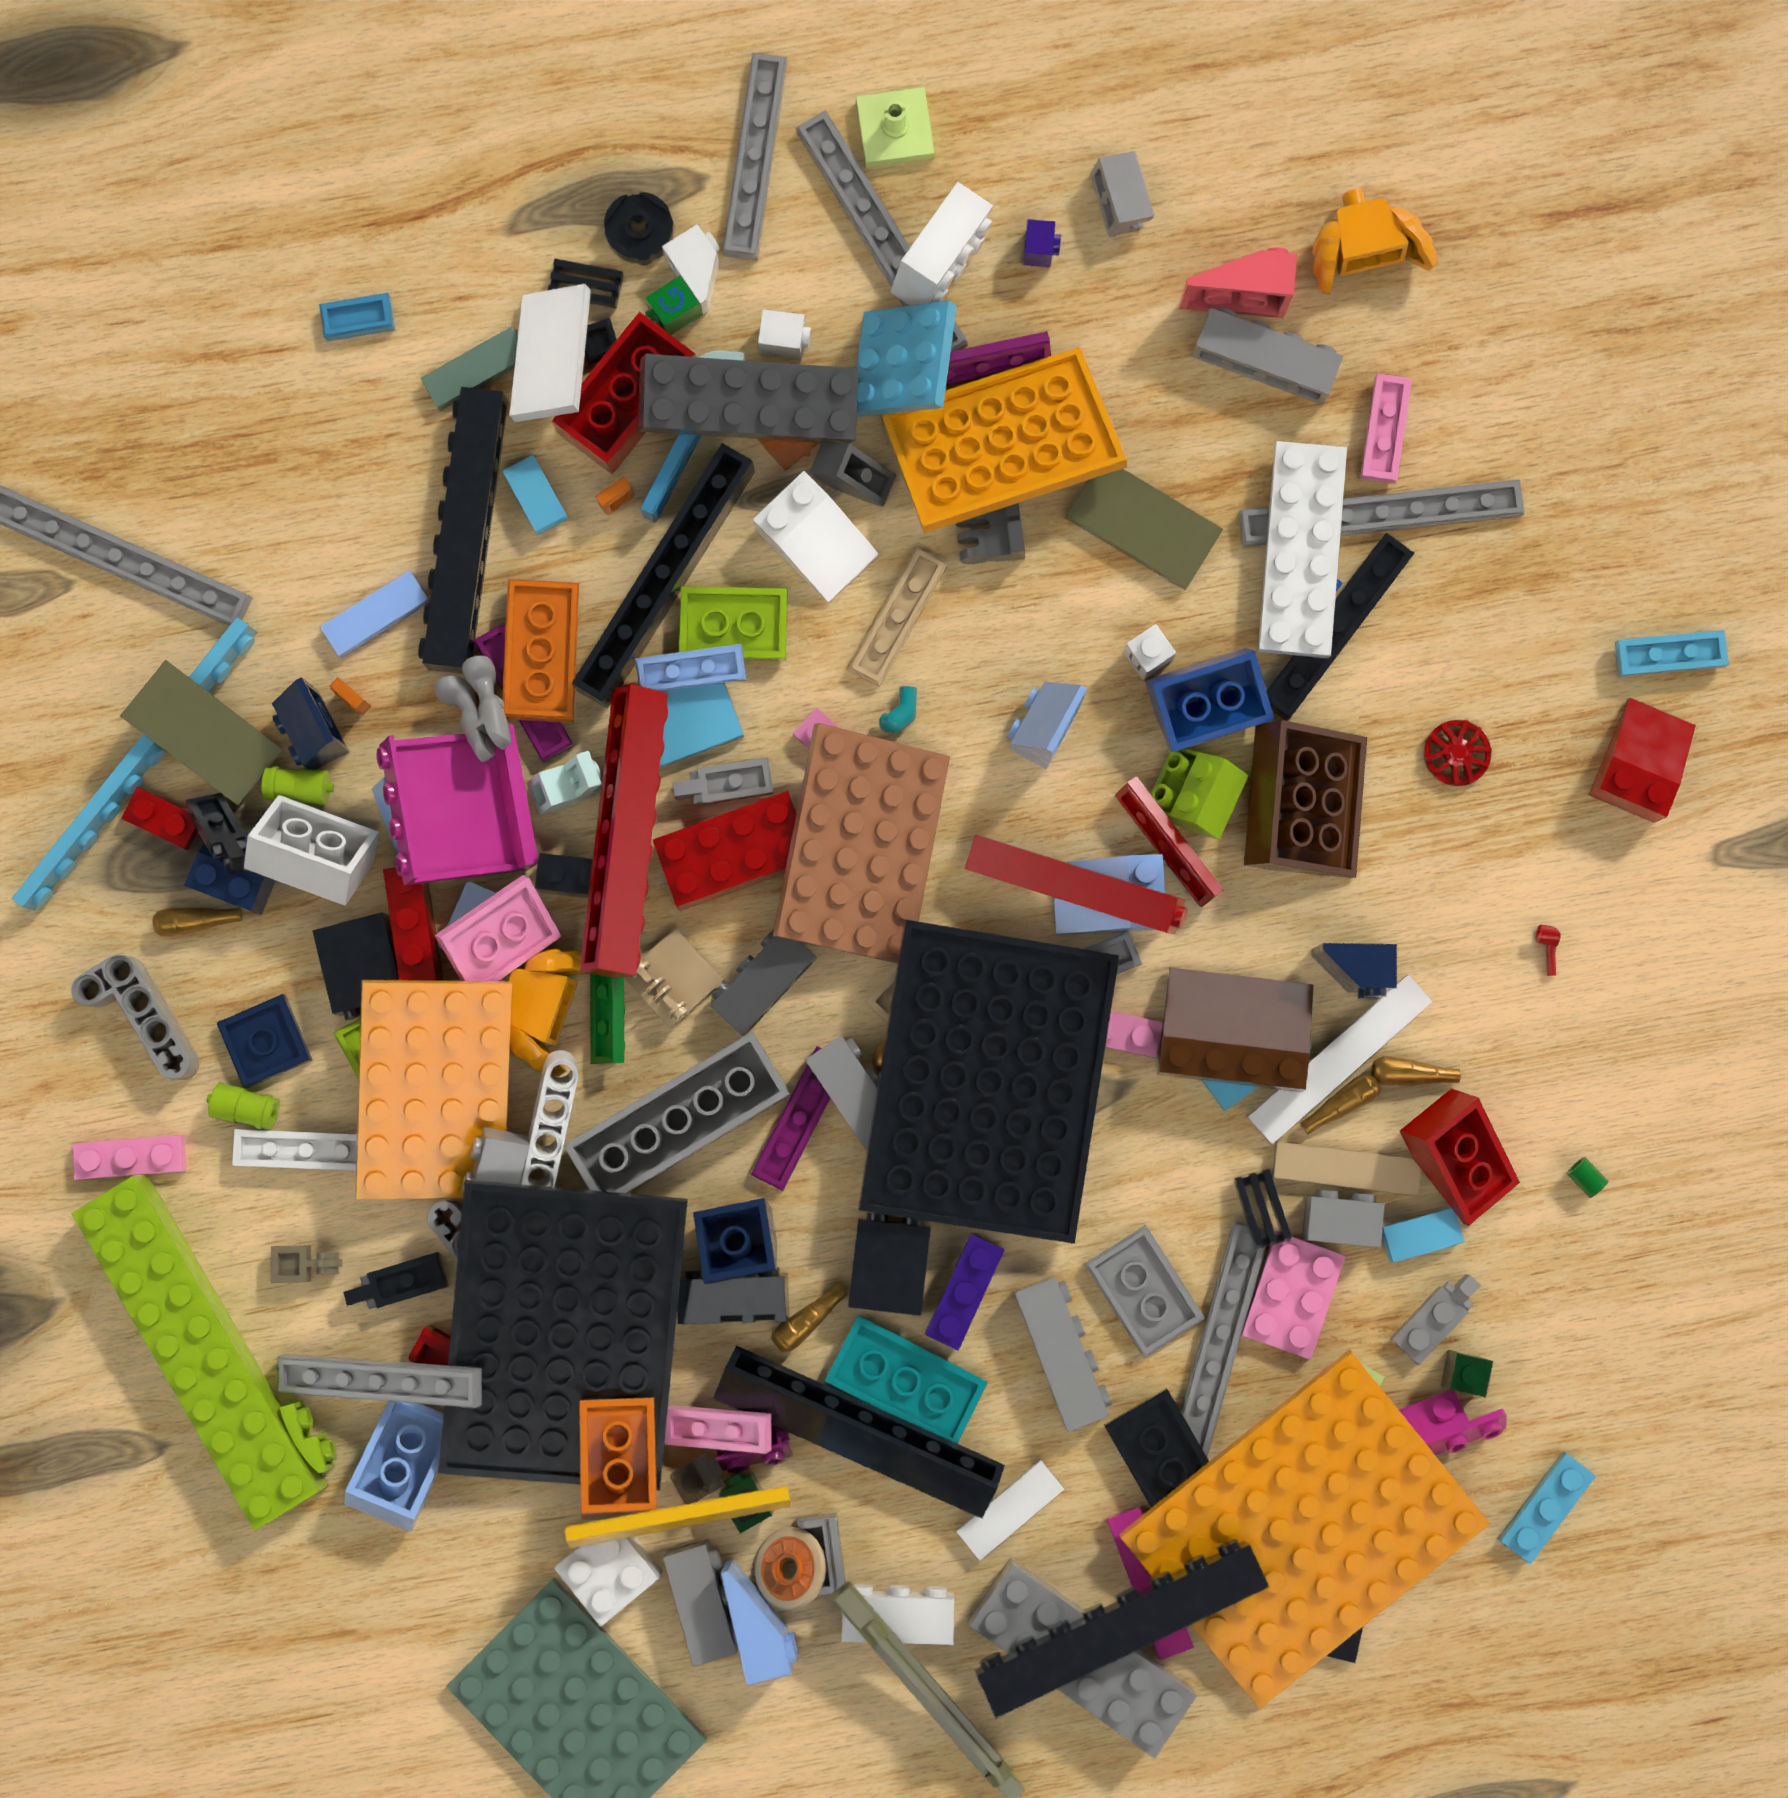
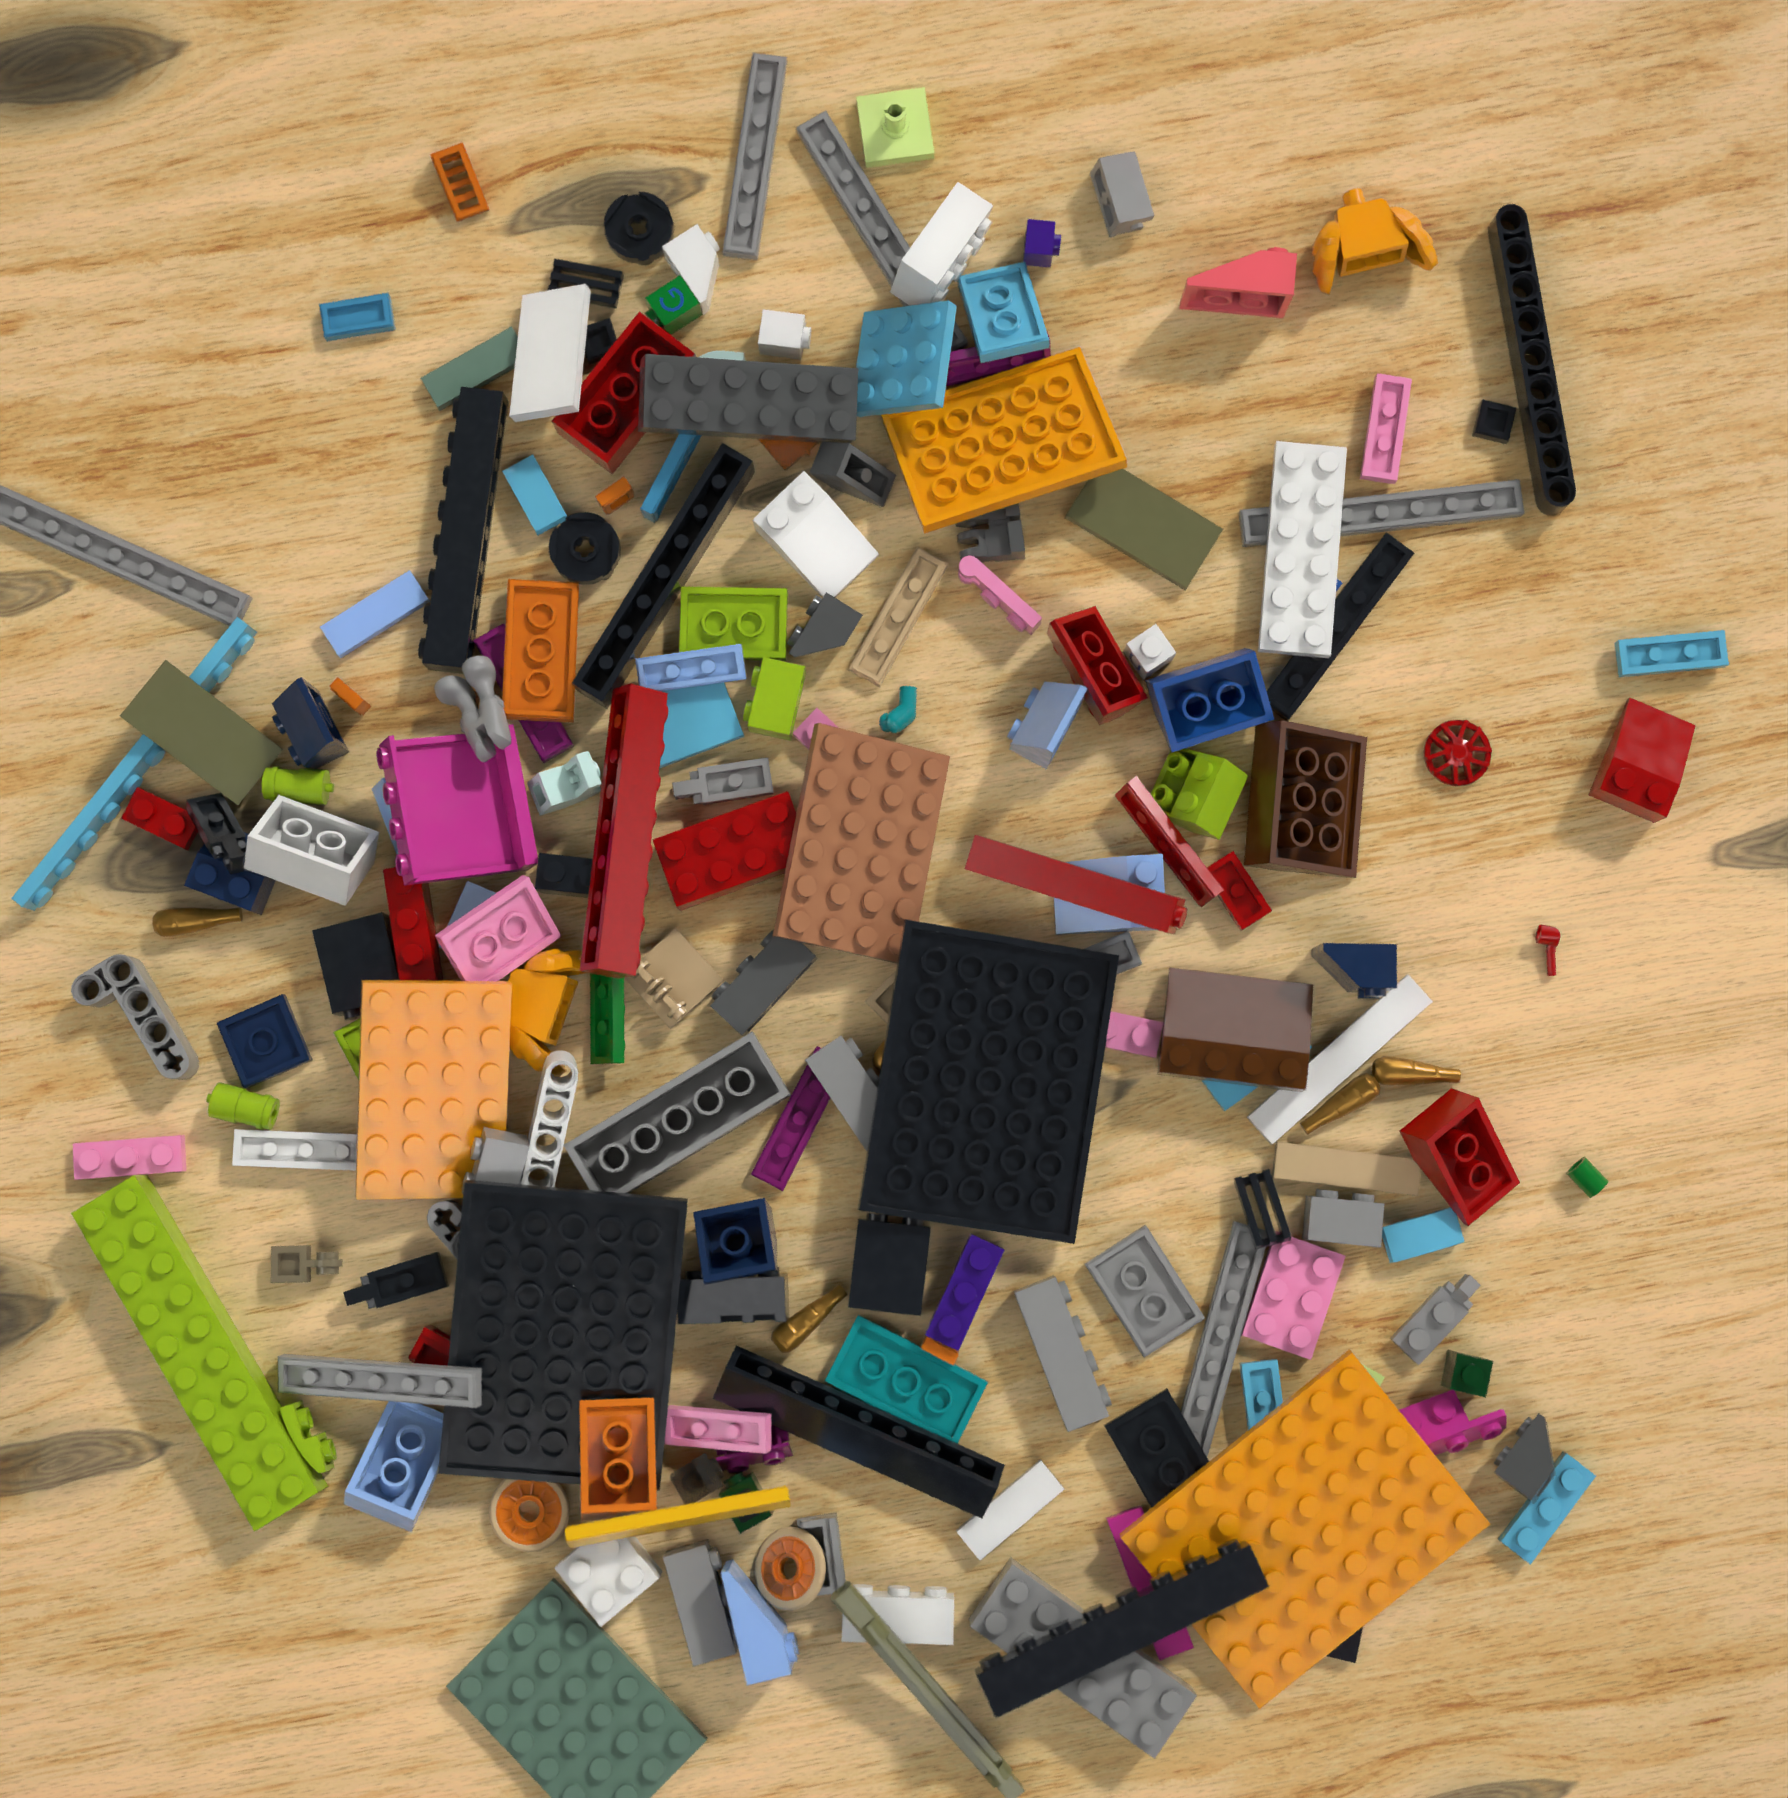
(449, 155): none -> orange slope
(523, 1534): none -> orange wheel
(571, 533): none -> black plate
(775, 698): none -> lime brick
(827, 628): none -> dark grey slope
(940, 1350): none -> orange tile
(997, 594): none -> bright pink plate
(1003, 312): none -> medium azure tile
(1096, 664): none -> red slope
(1240, 893): none -> red plate
(1260, 1389): none -> medium azure plate
(1267, 355): light grey brick -> none
(1494, 421): none -> black tile
(1530, 1462): none -> dark grey slope
(1537, 344): none -> black beam

